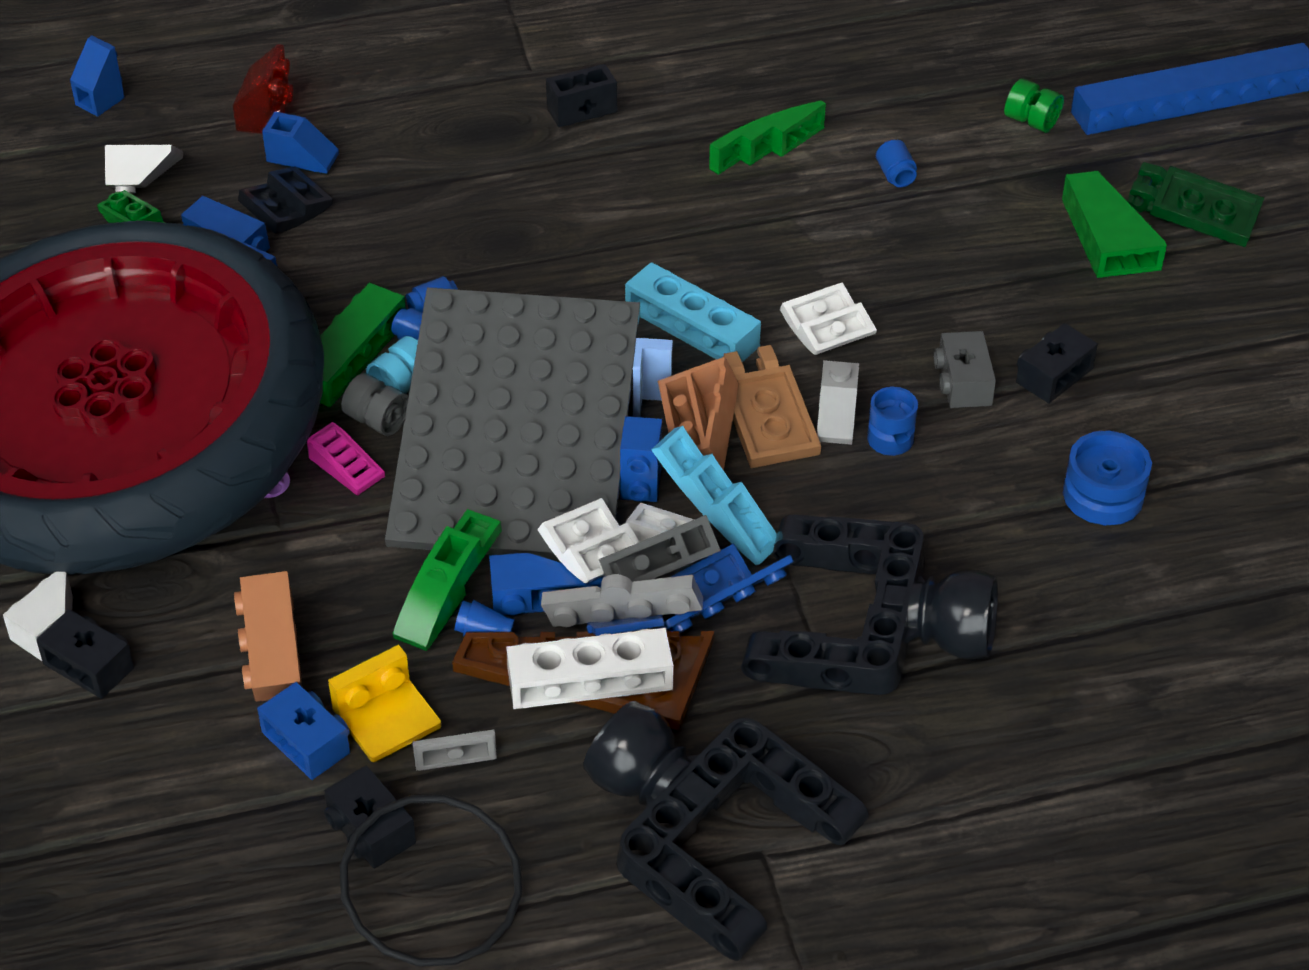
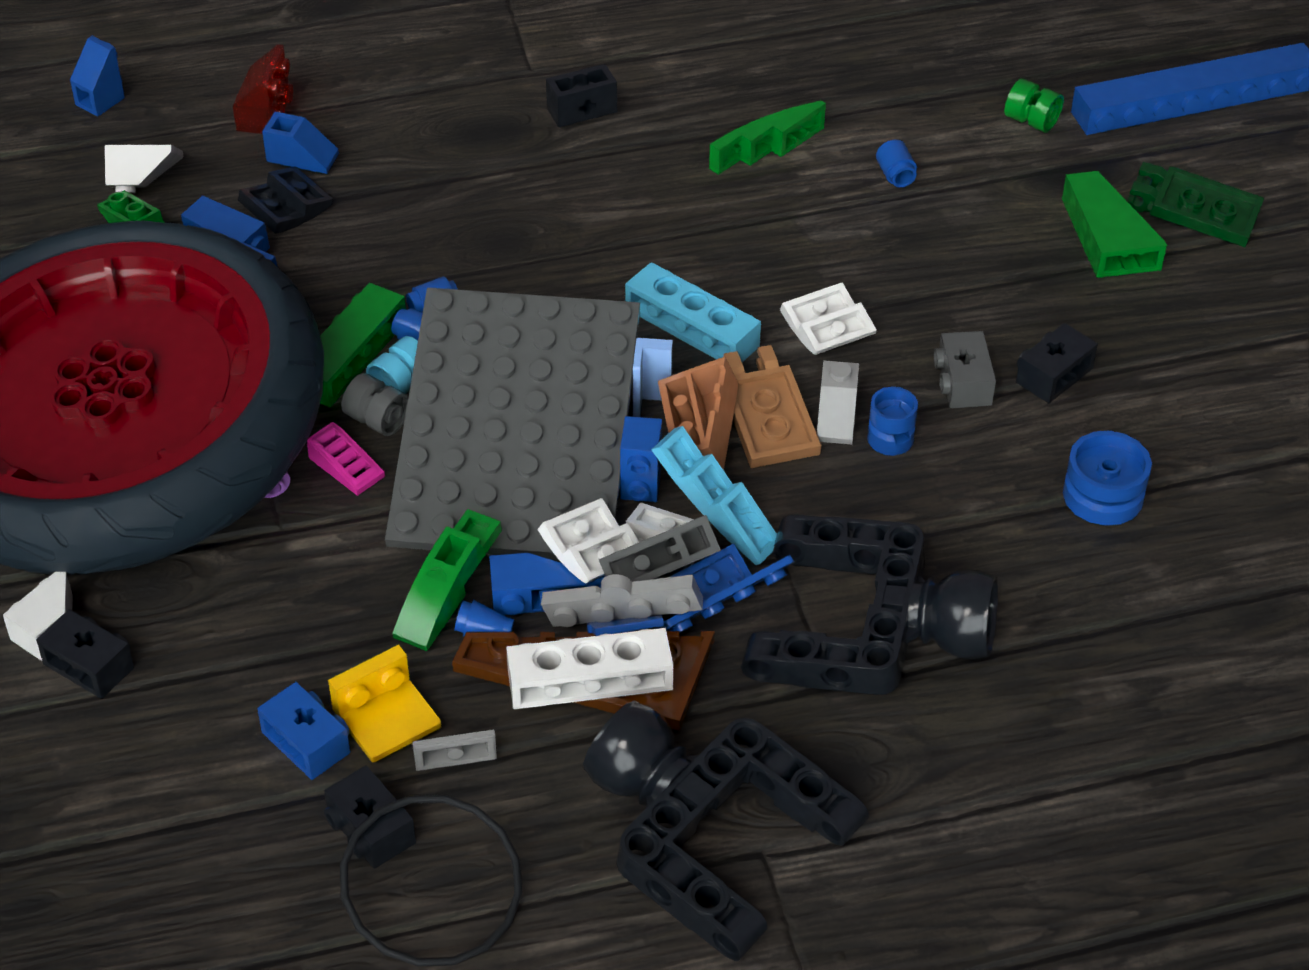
(268, 634): nougat wedge -> none

